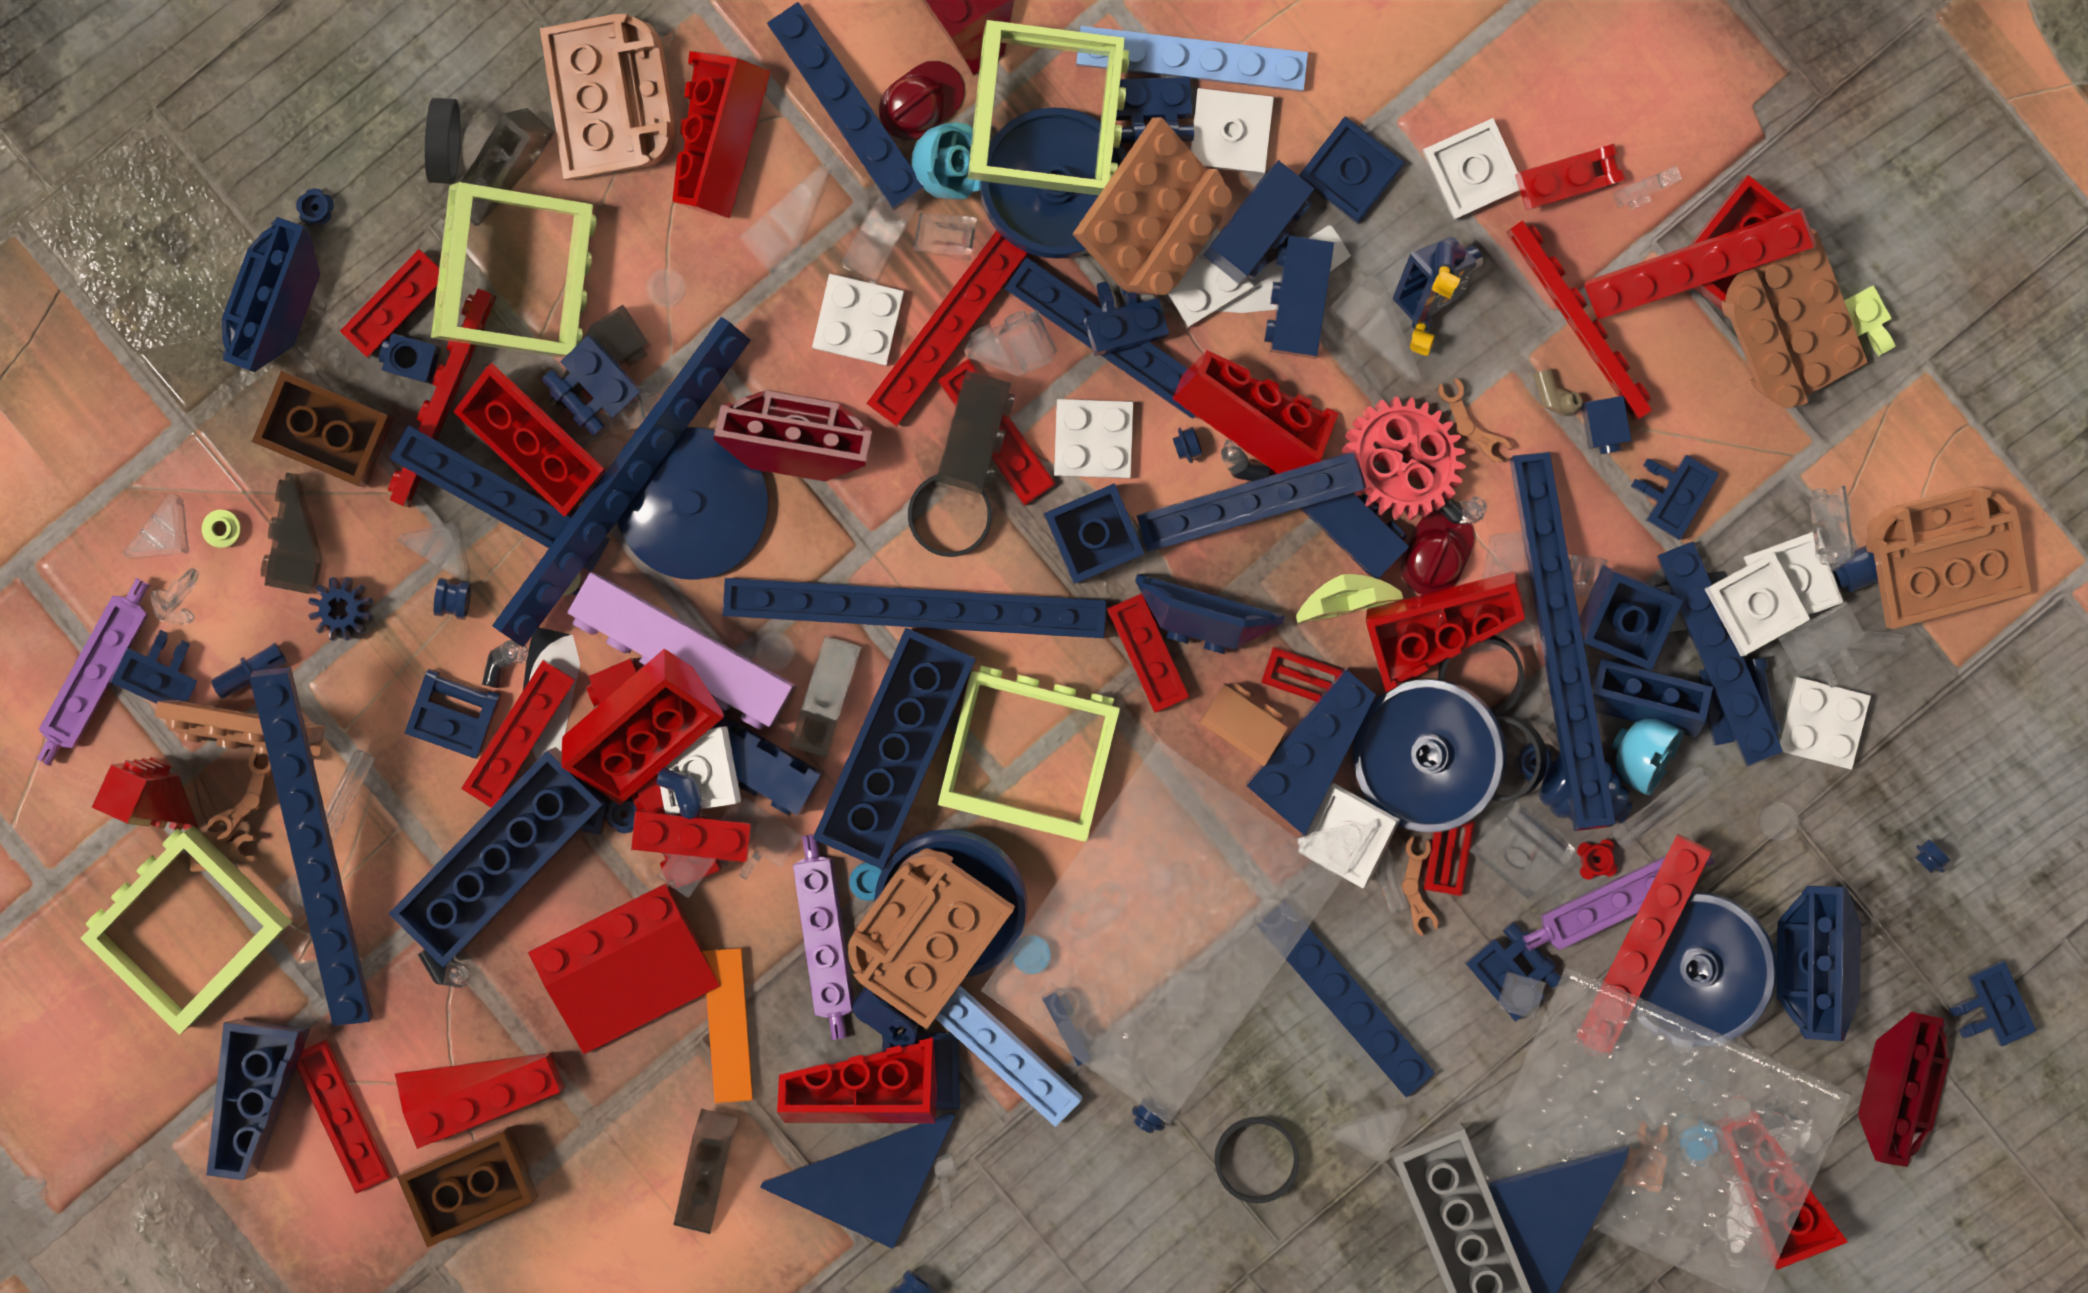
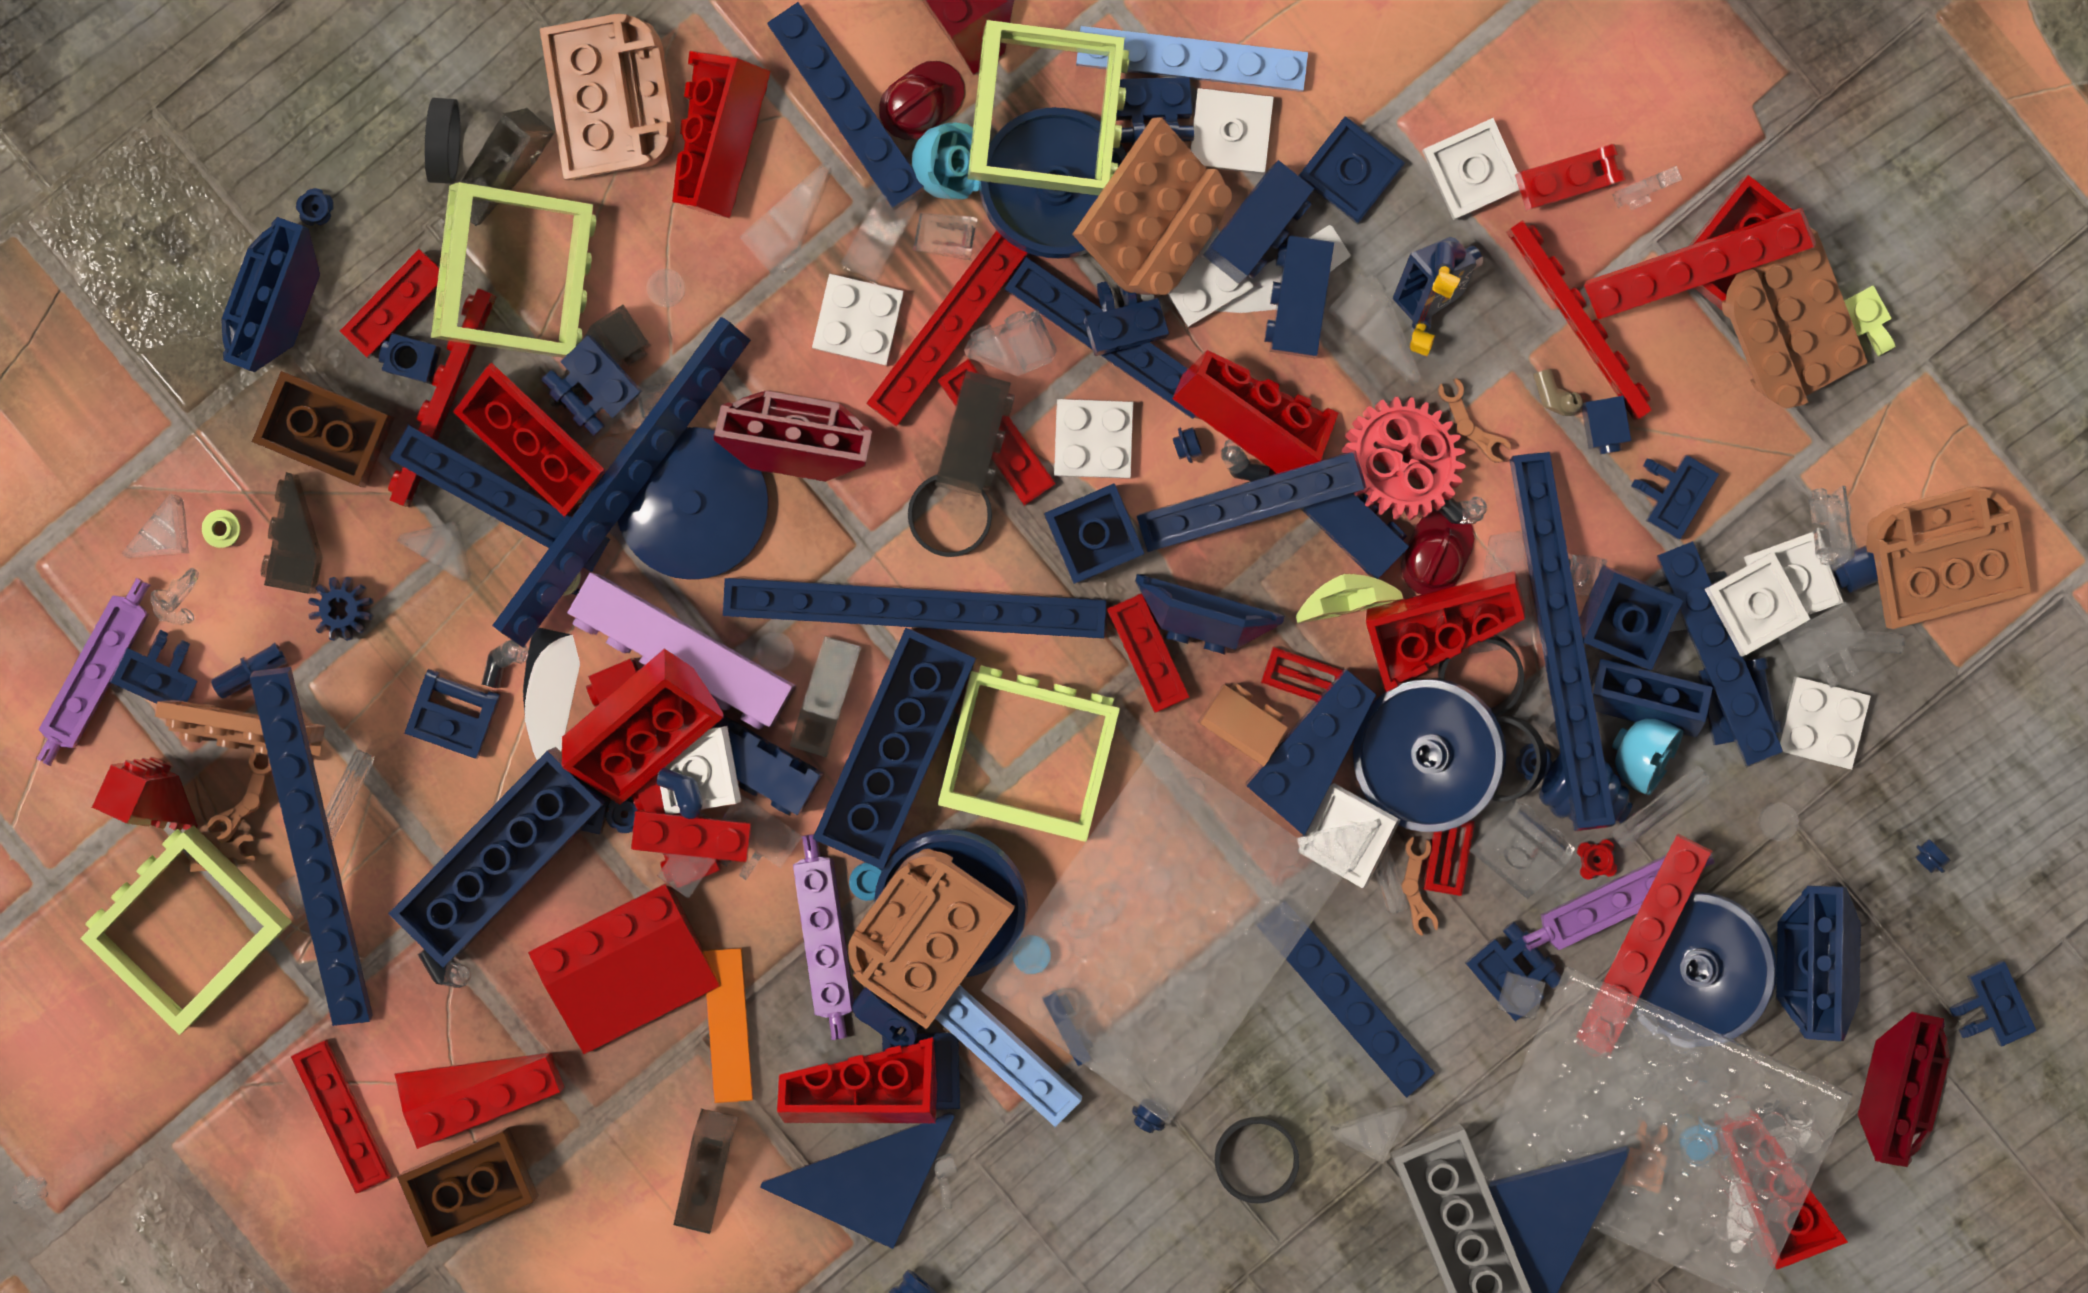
(250, 1090): dark blue wedge -> none
(452, 598): dark blue wheel -> none
(518, 733): red plate -> none

